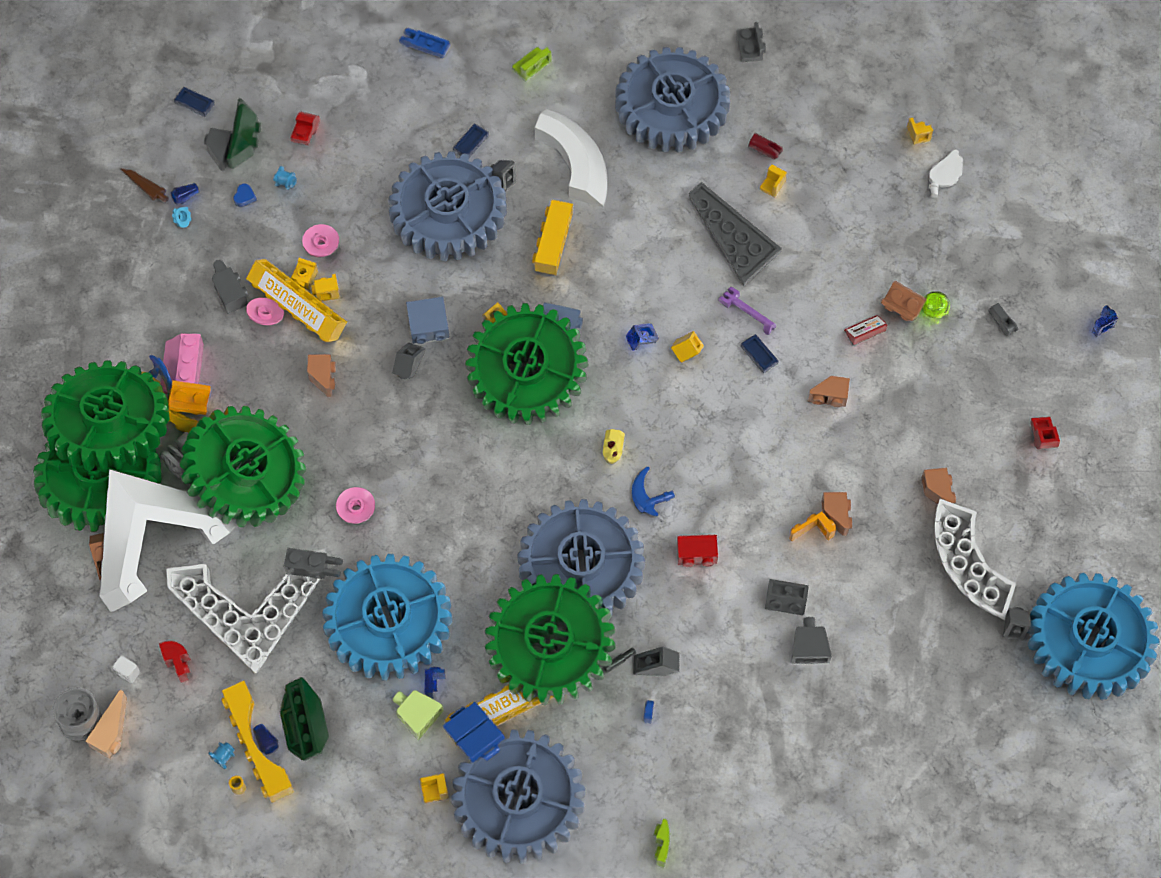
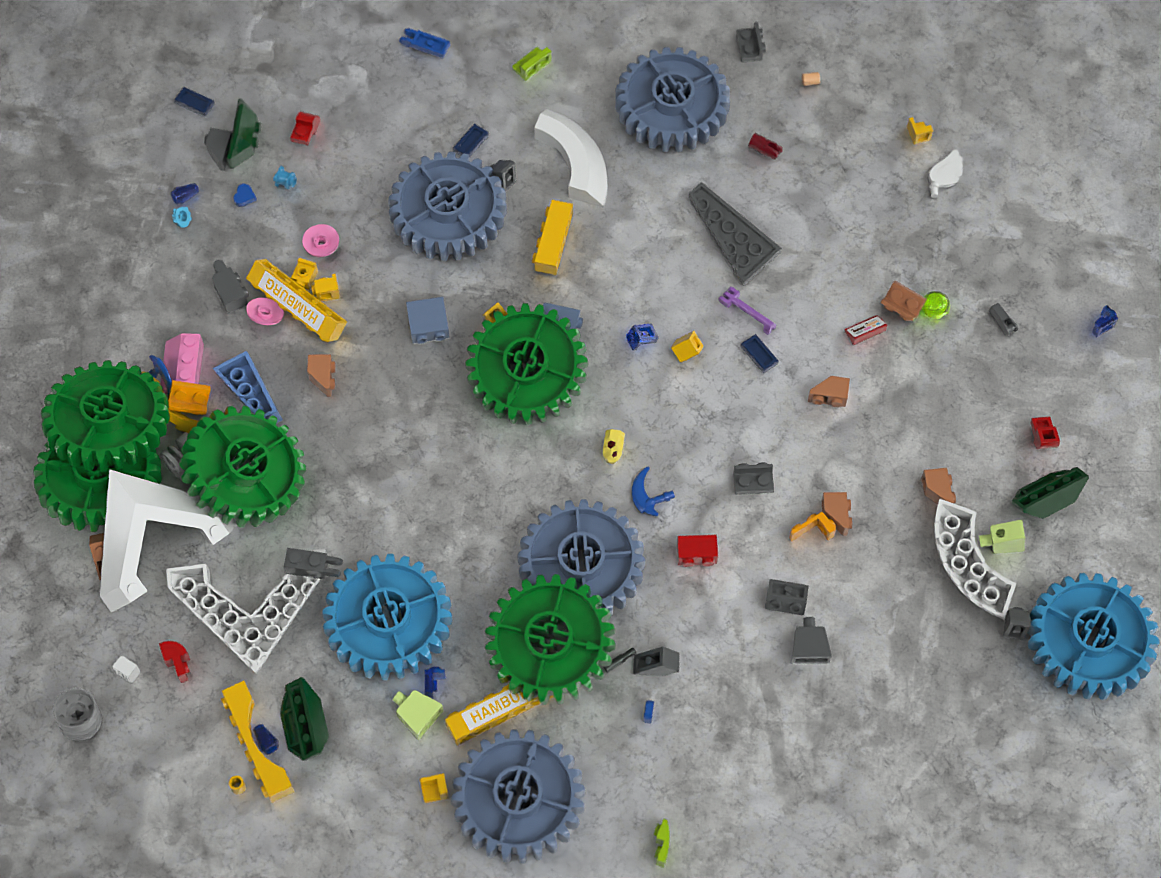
(108, 731): light nougat slope -> none
(151, 189): reddish brown bar -> none
(222, 754): dark azure brick -> none
(246, 383): none -> medium blue wedge
(355, 497): bright pink dish -> none
(408, 360): dark grey slope -> none
(474, 732): blue piece -> none
(753, 478): none -> dark grey bracket
(774, 181): yellow panel -> none
(810, 79): none -> light nougat hinge
(1005, 537): none -> yellowish green torso
(1051, 492): none -> dark green wedge

